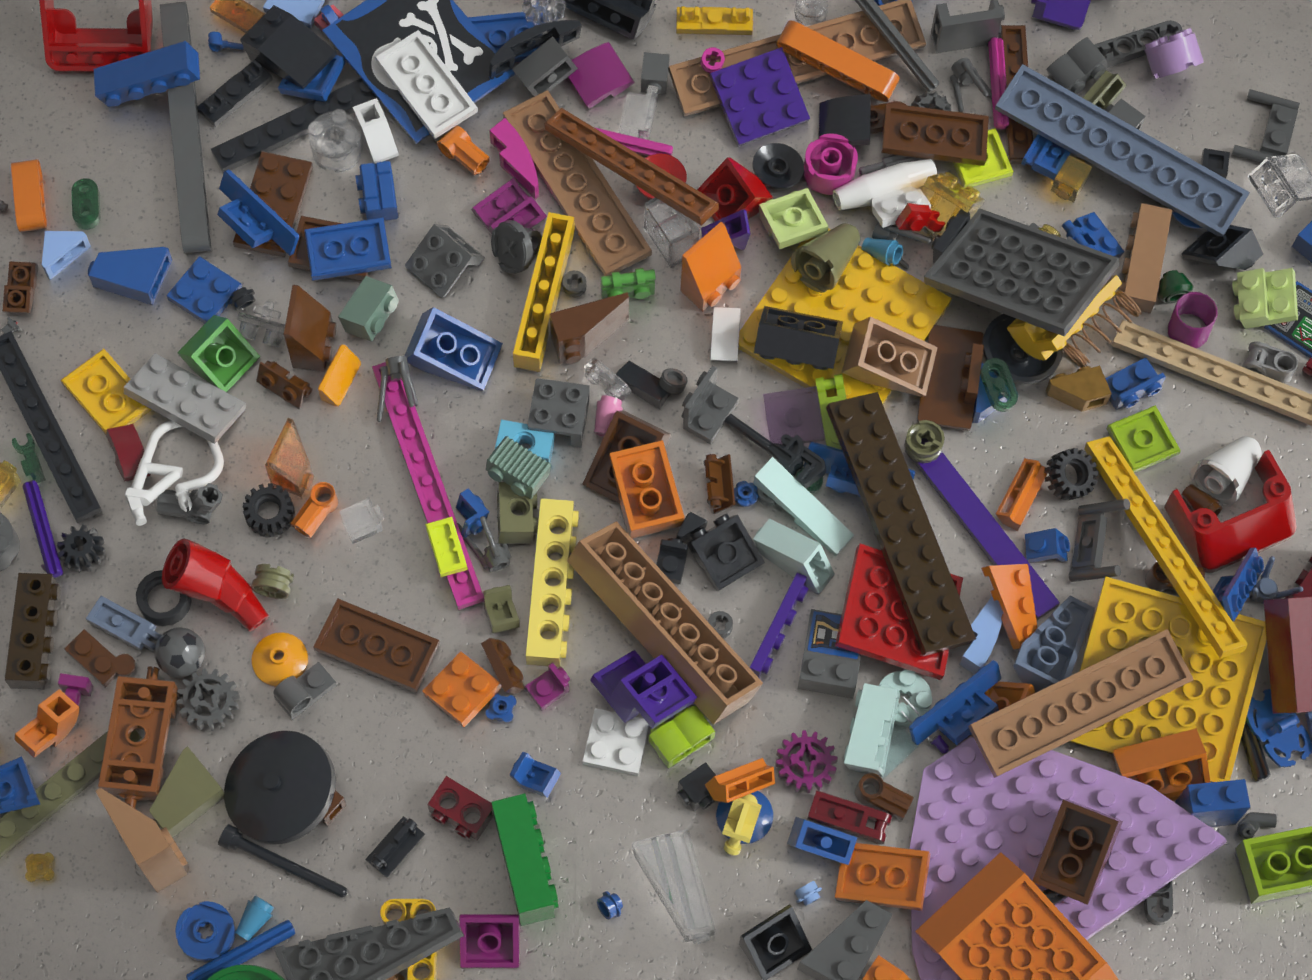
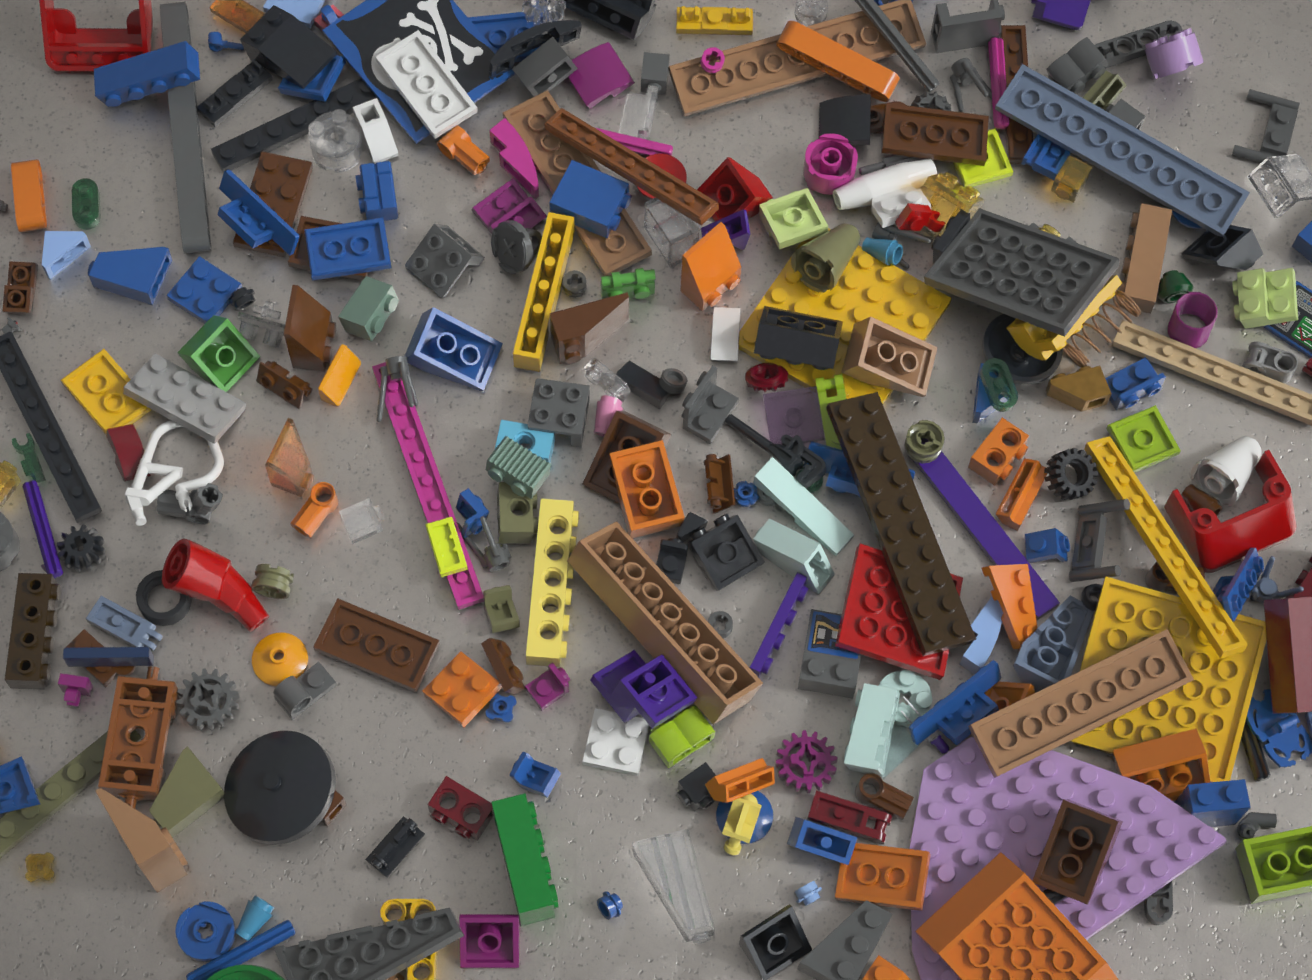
(53, 723): orange brick -> none
(108, 656): none -> dark blue tile
(179, 652): dark grey piece -> none
(233, 839): black piece -> none
(264, 495): black tyre -> none
(591, 198): none -> blue brick
(756, 377): none -> dark red gear
(759, 96): dark purple plate -> none
(778, 157): black dish -> none
(953, 377): reddish brown bracket -> none
(995, 449): none -> orange brick
(1090, 590): none -> black plate
(1093, 233): blue plate -> none
(1216, 161): black plate -> none

